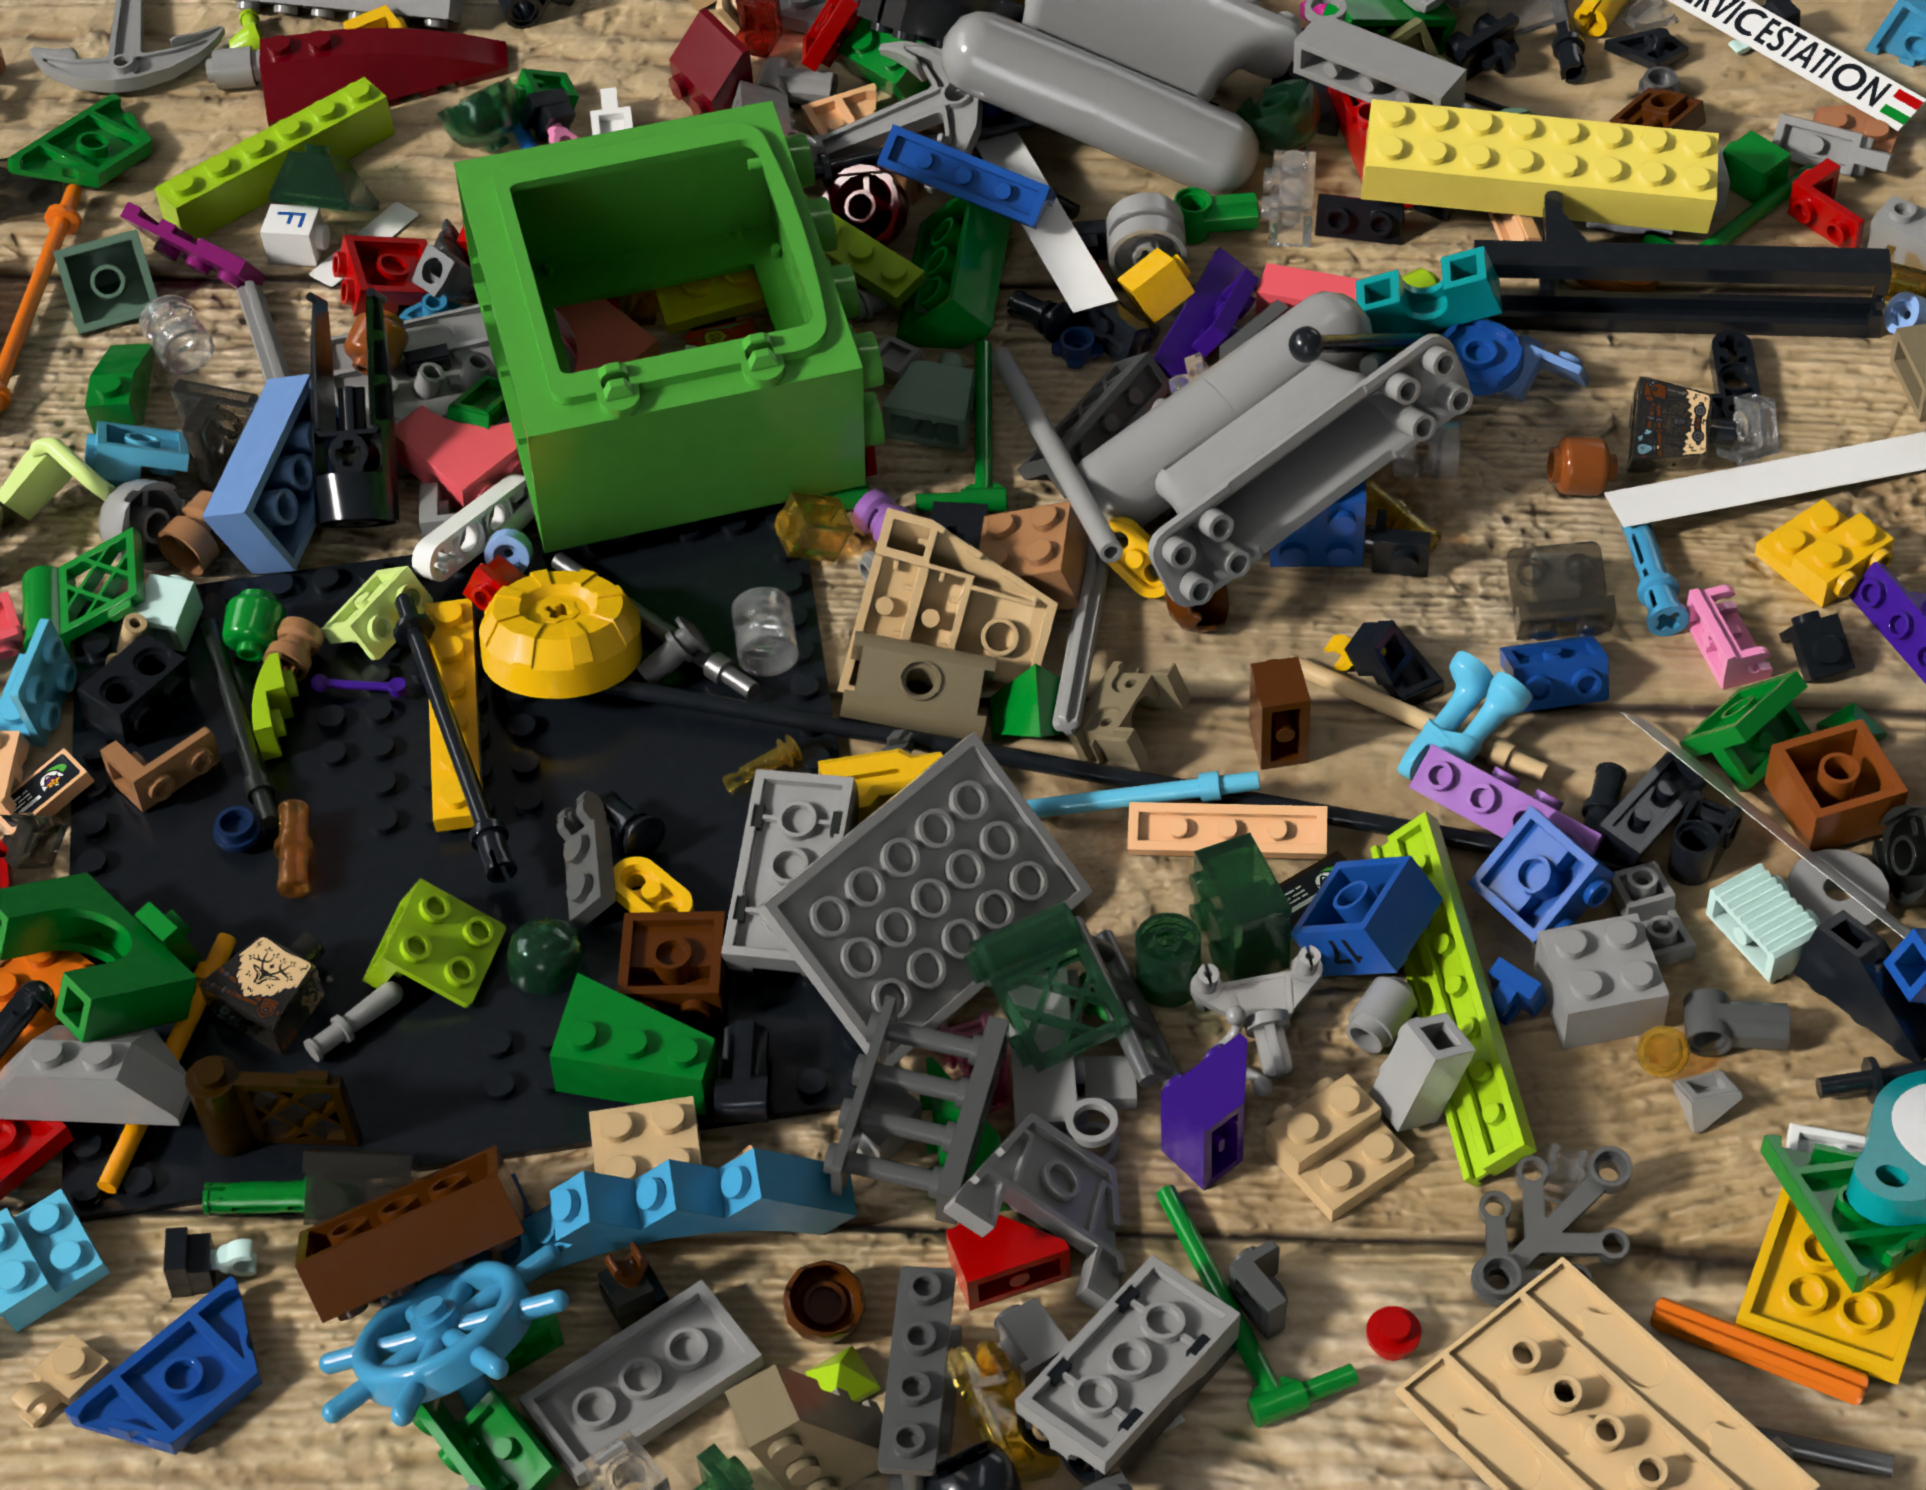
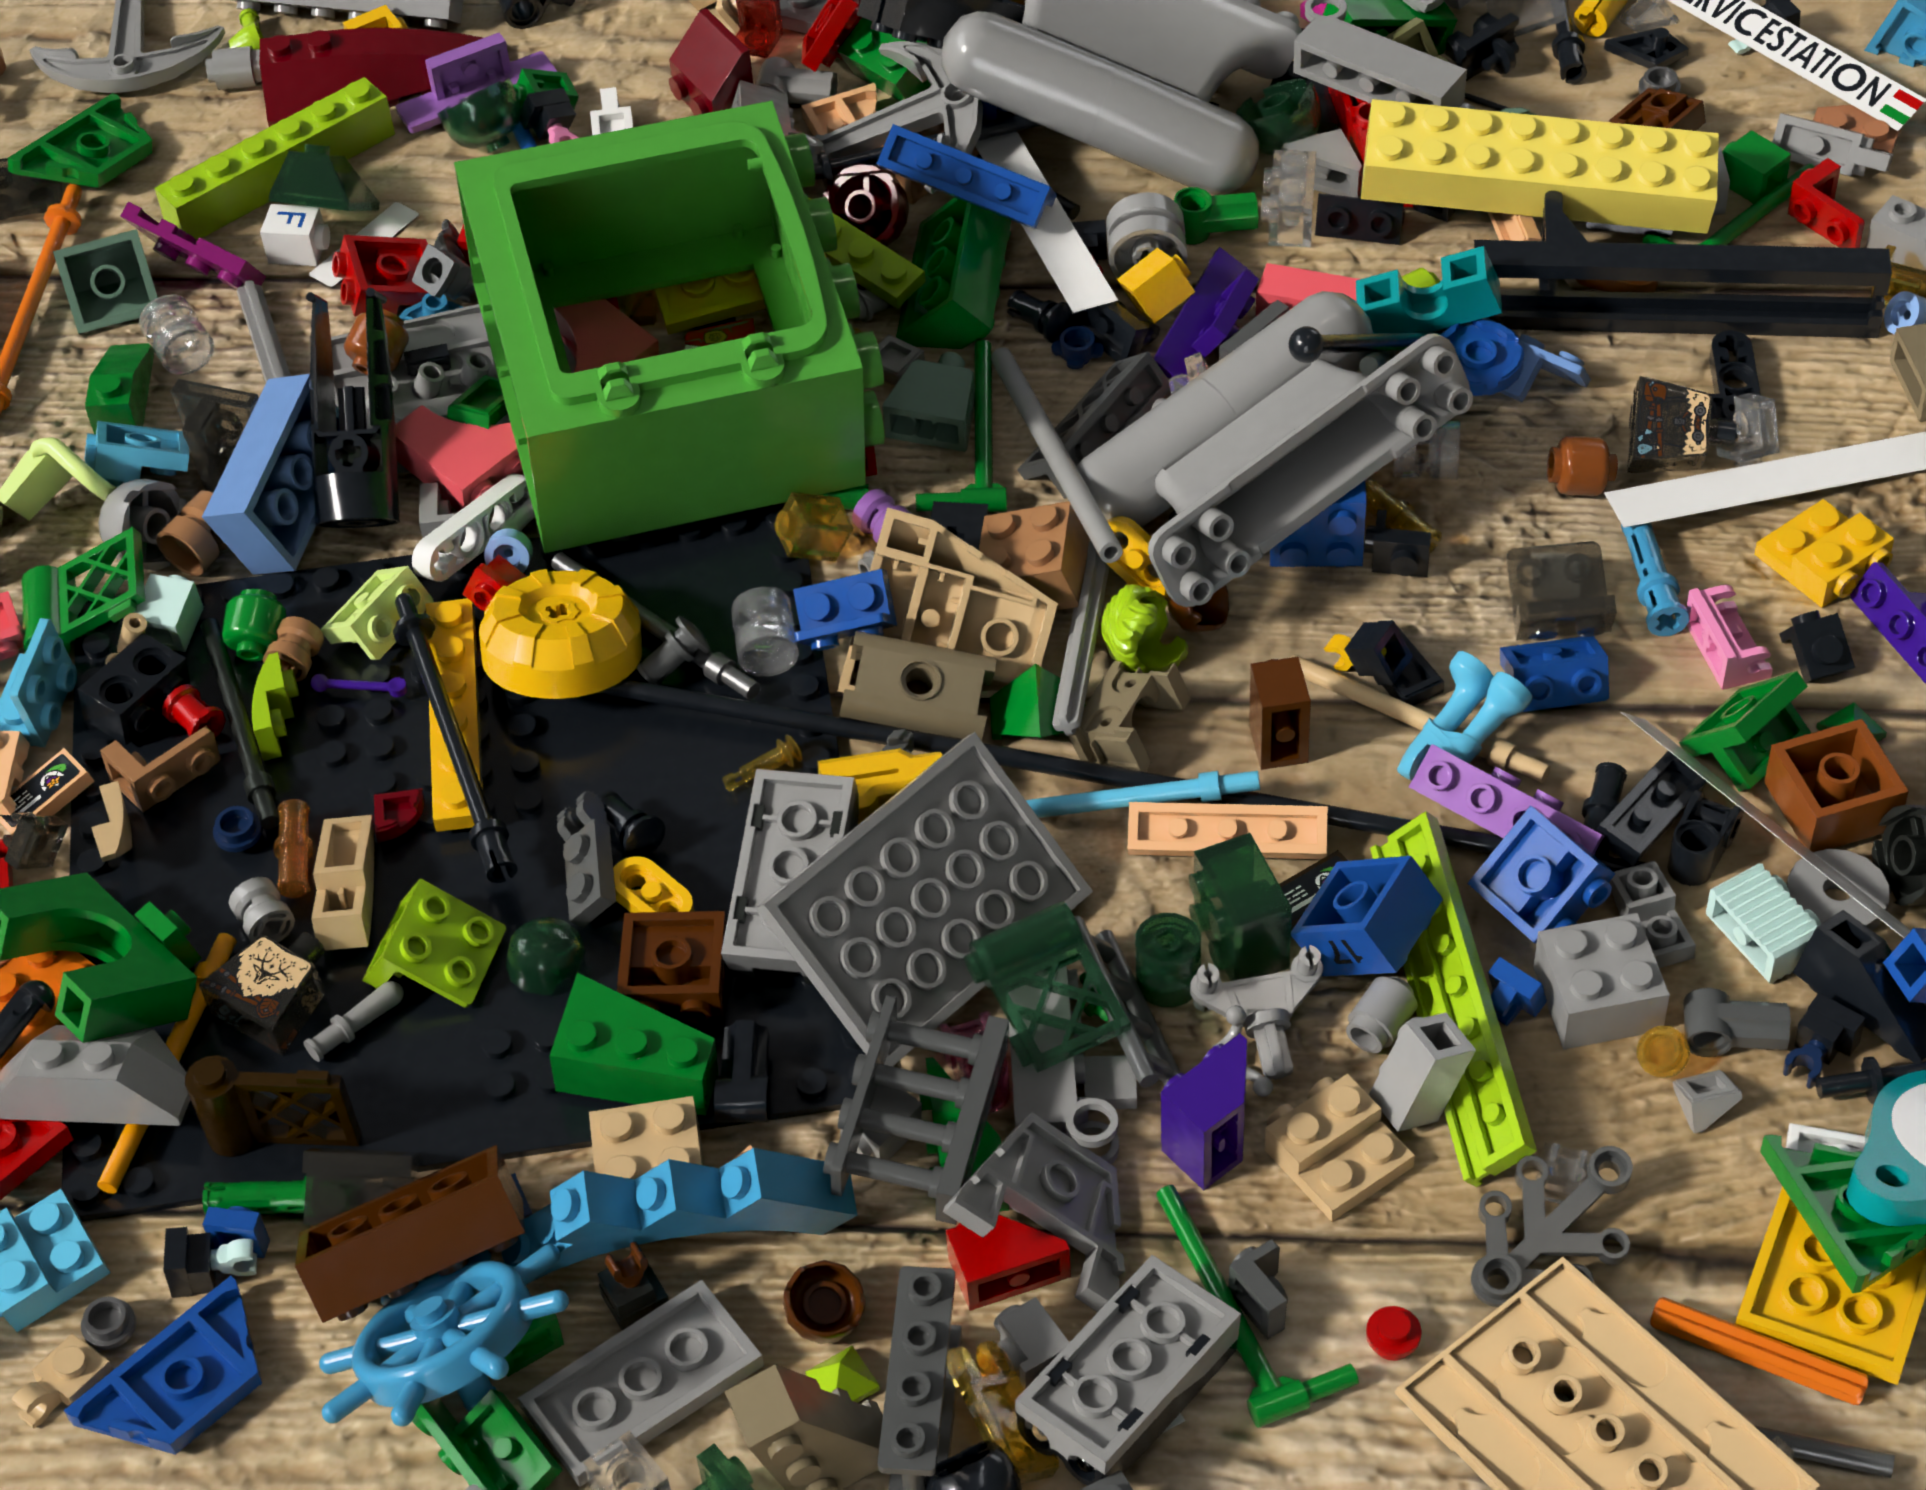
(108, 1323): none -> flat silver plate
(114, 836): none -> tan slope
(191, 712): none -> red bush
(234, 1224): none -> blue plate
(265, 913): none -> light grey wheel
(344, 883): none -> tan slope
(397, 812): none -> dark red tile
(462, 73): none -> medium lavender bracket
(843, 607): none -> blue bracket
(1134, 628): none -> lime hair
(1336, 163): none -> light grey slope
(1822, 1034): none -> black piece

